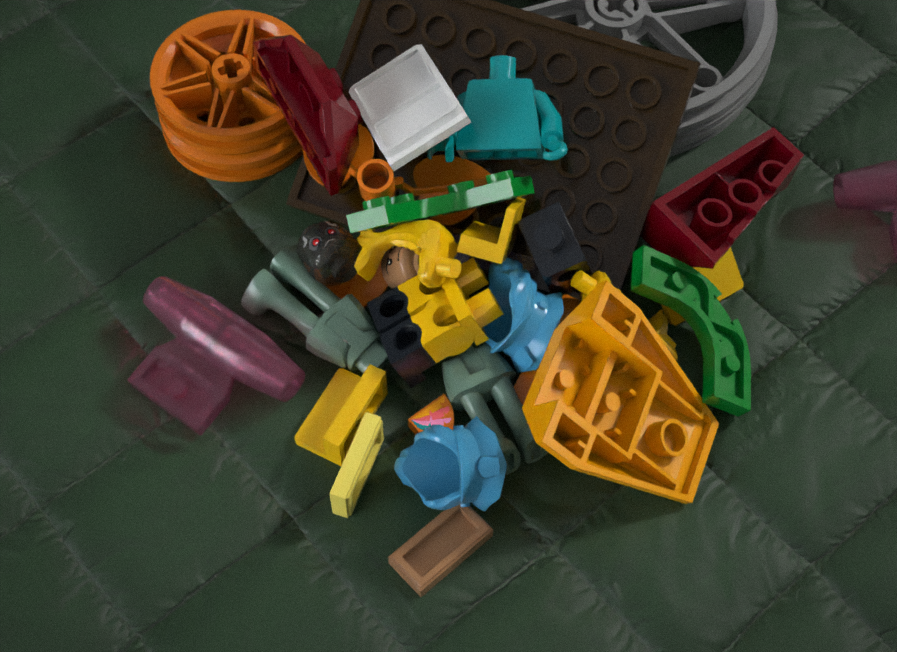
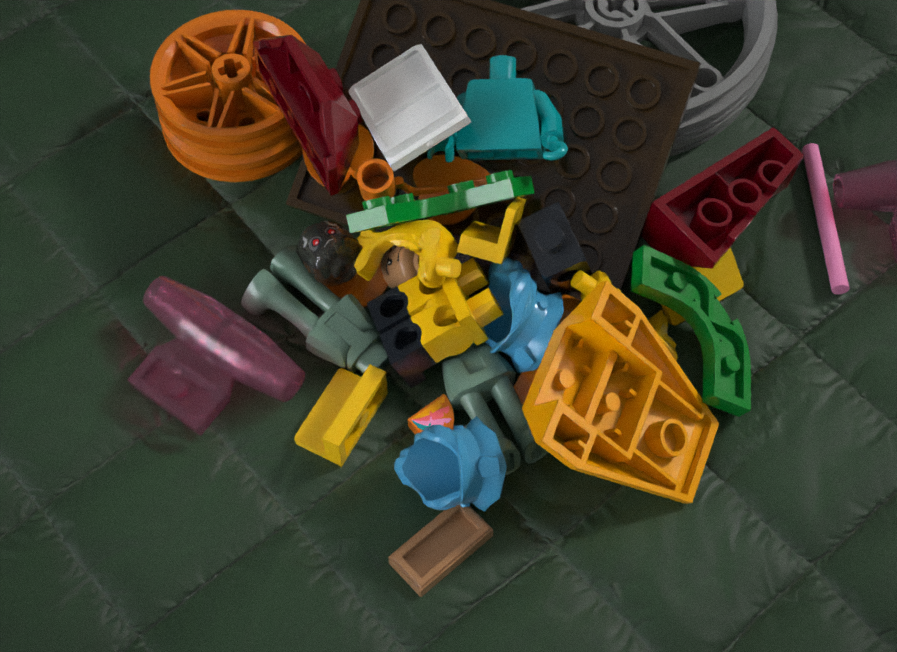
(357, 465): light yellow tile -> none
(825, 219): none -> bright pink bar

